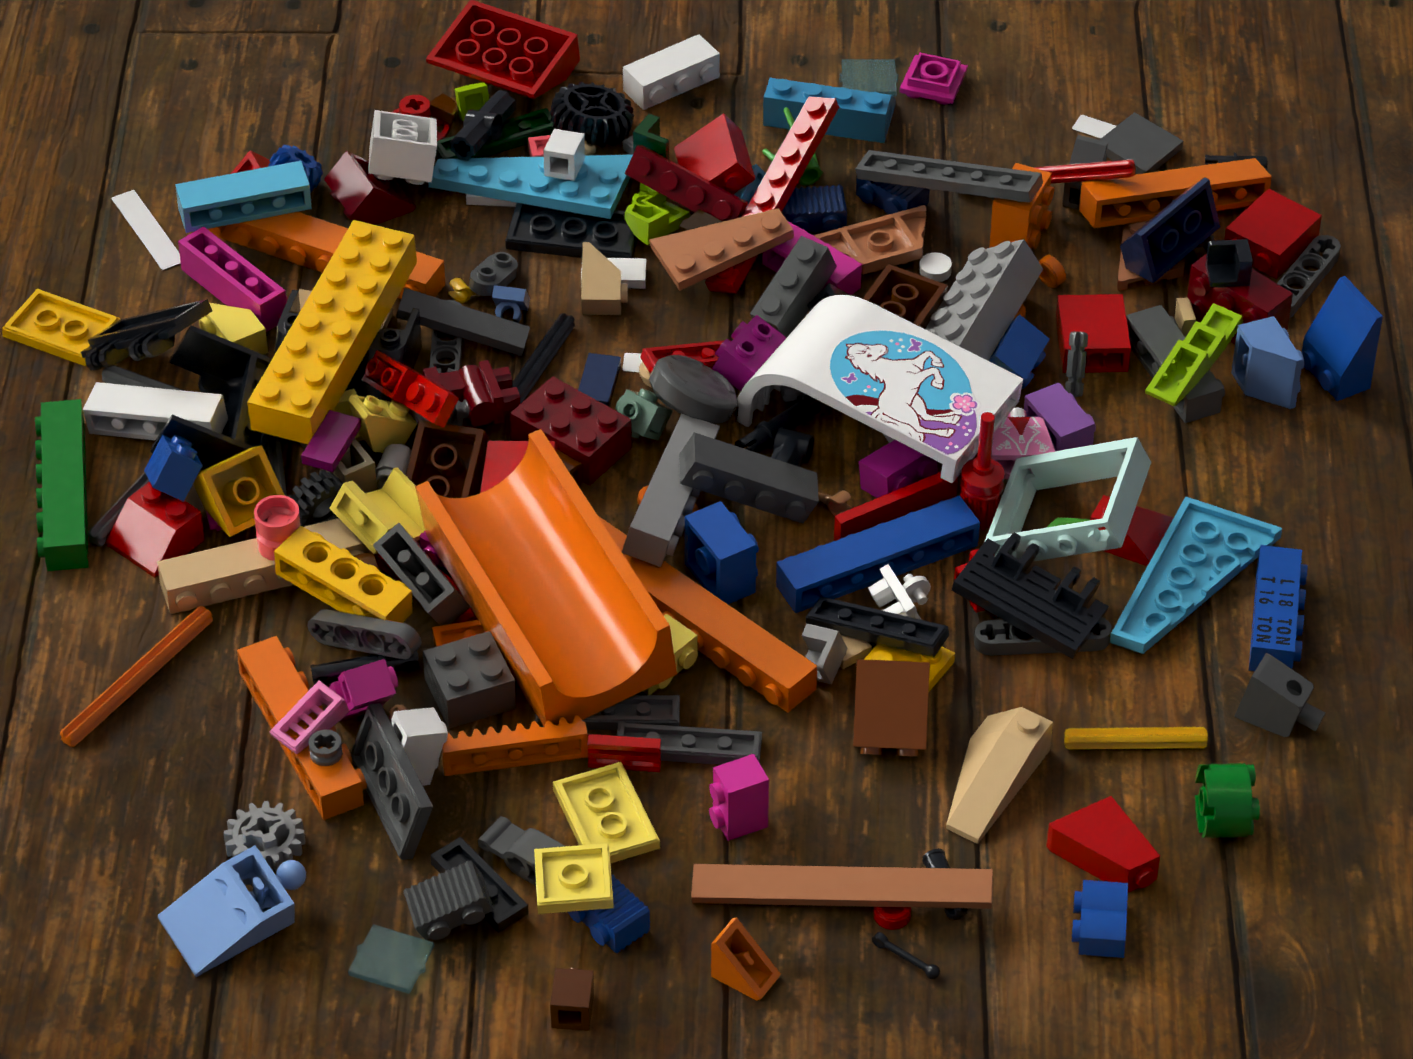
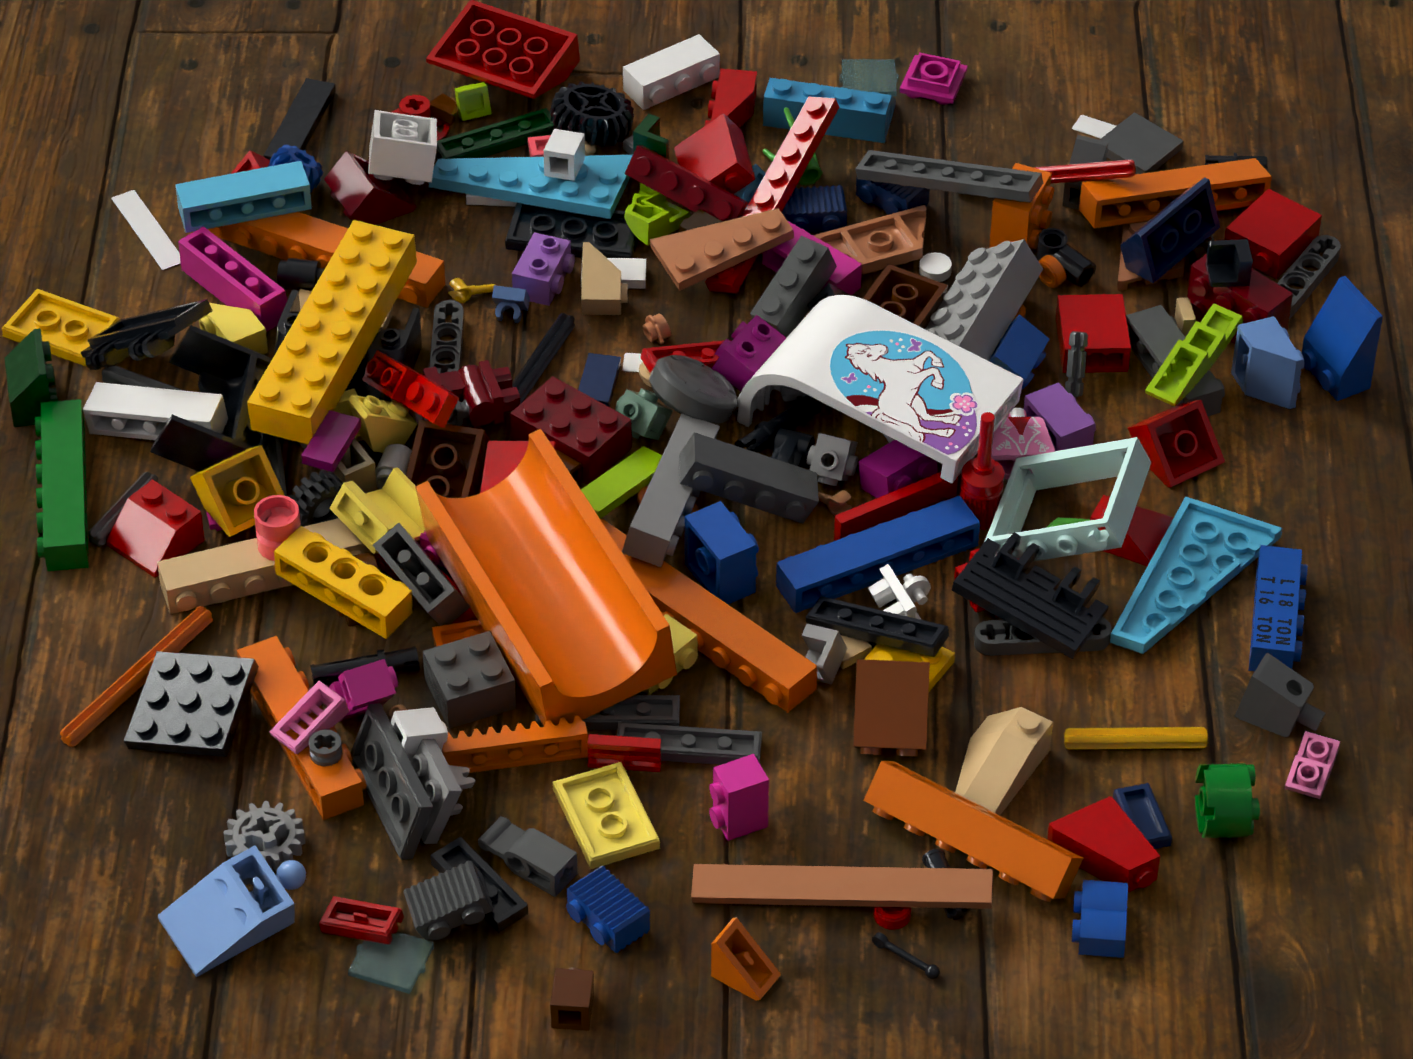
(29, 378): none -> dark green slope
(173, 466): blue brick -> none
(191, 704): none -> plate
(299, 273): none -> black brick
(303, 116): none -> black tile
(358, 924): none -> red tile
(364, 634): dark grey beam -> none
(442, 784): none -> light grey plate
(464, 322): dark grey tile -> none
(483, 125): black piece -> none
(495, 270): dark grey plate -> none
(543, 267): none -> medium lavender brick
(573, 878): light yellow tile -> none
(622, 481): none -> lime tile
(656, 328): none -> nougat plate
(733, 95): none -> red slope
(844, 460): none -> light grey brick
(973, 830): none -> orange brick
(1076, 266): none -> black piece
(1145, 813): none -> dark blue tile
(1179, 442): none -> red slope
(1312, 765): none -> bright pink slope

